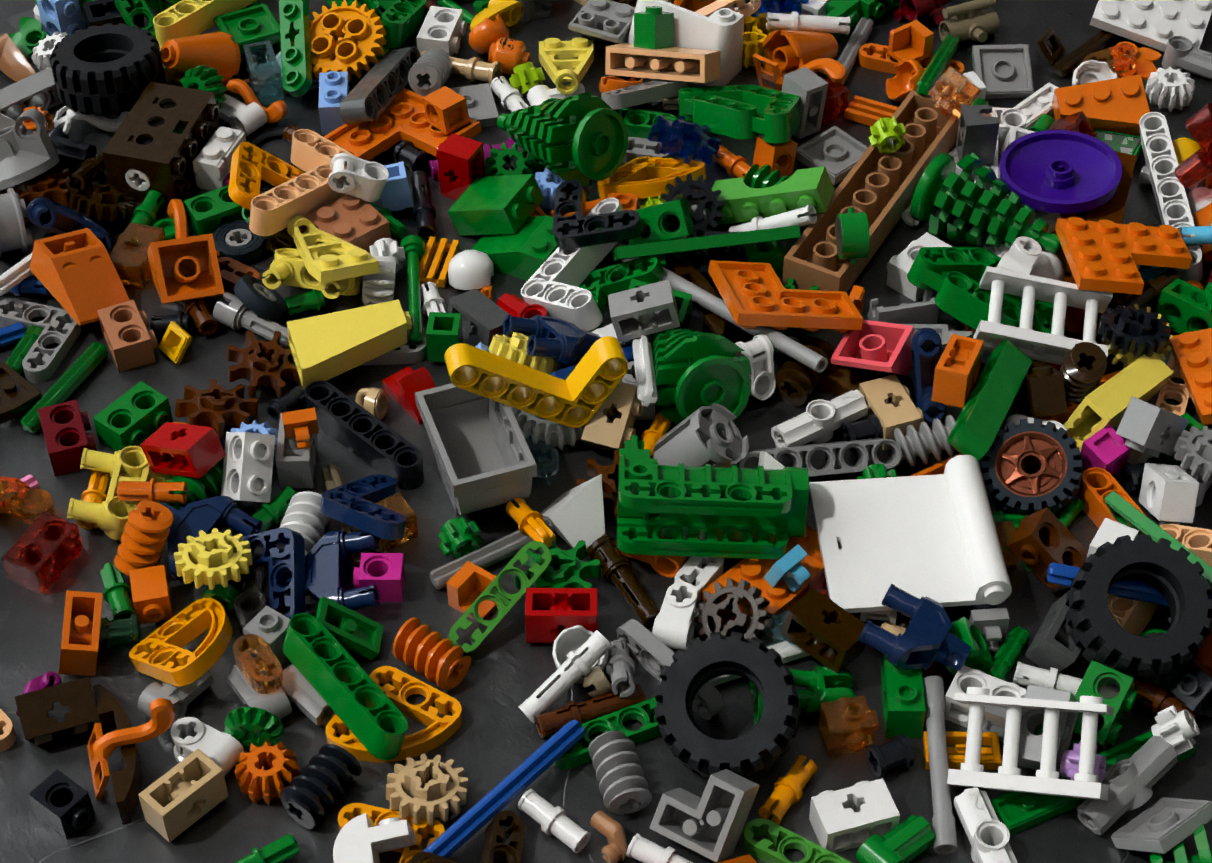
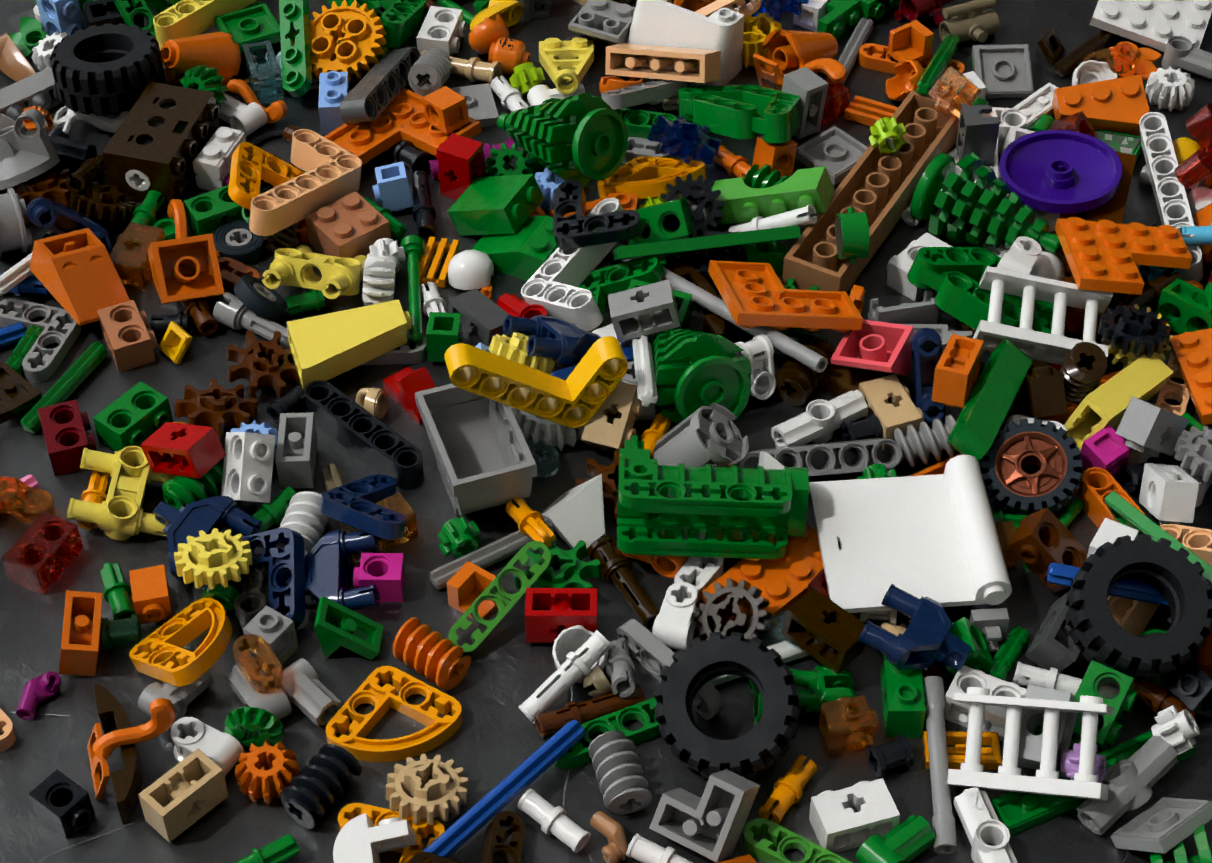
(35, 705): dark brown brick -> none
(143, 537): orange piece -> none
(152, 491): orange axle -> none
(300, 425): orange tile -> none
(322, 253): light yellow plate -> none
(345, 686): green beam -> none
(359, 179): white piece -> none
(653, 28): green brick -> none
(789, 569): medium azure tile -> none
(810, 23): white pin -> none

